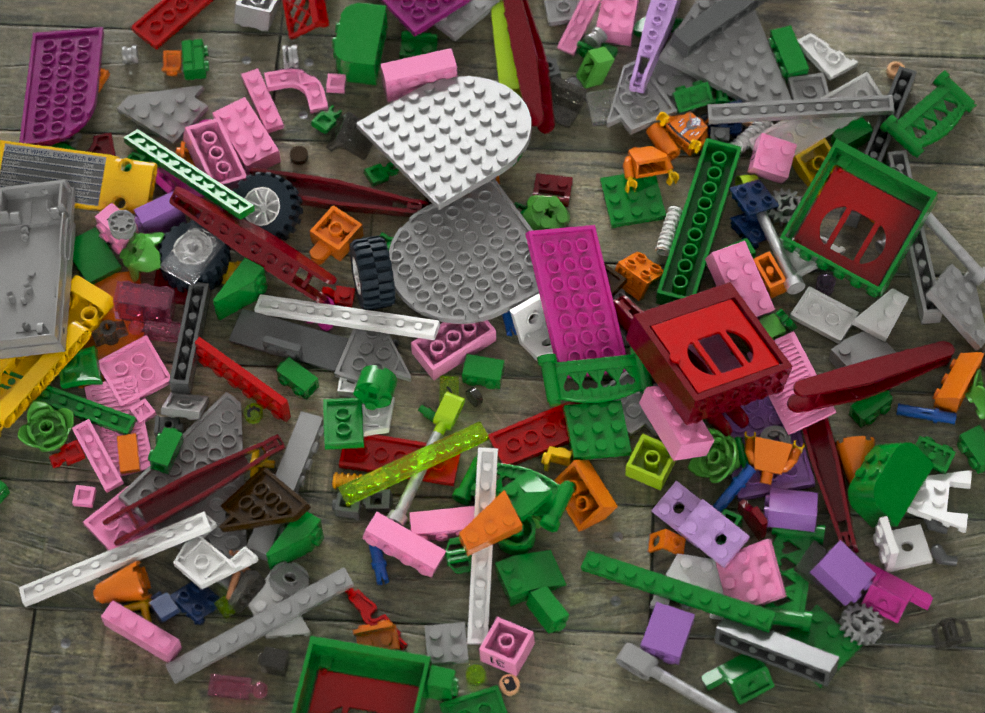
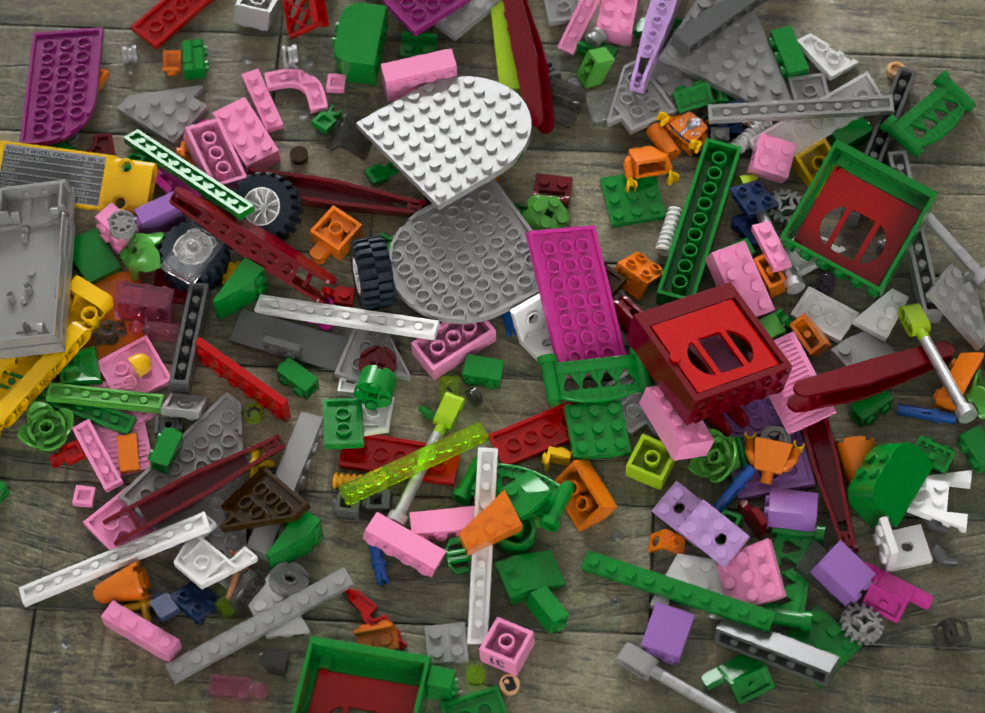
(105, 398): none -> bright green tile
(140, 364): none -> yellow piece
(379, 356): none -> dark red tile
(771, 246): none -> bright pink plate
(810, 335): none -> orange slope
(917, 324): none -> piece

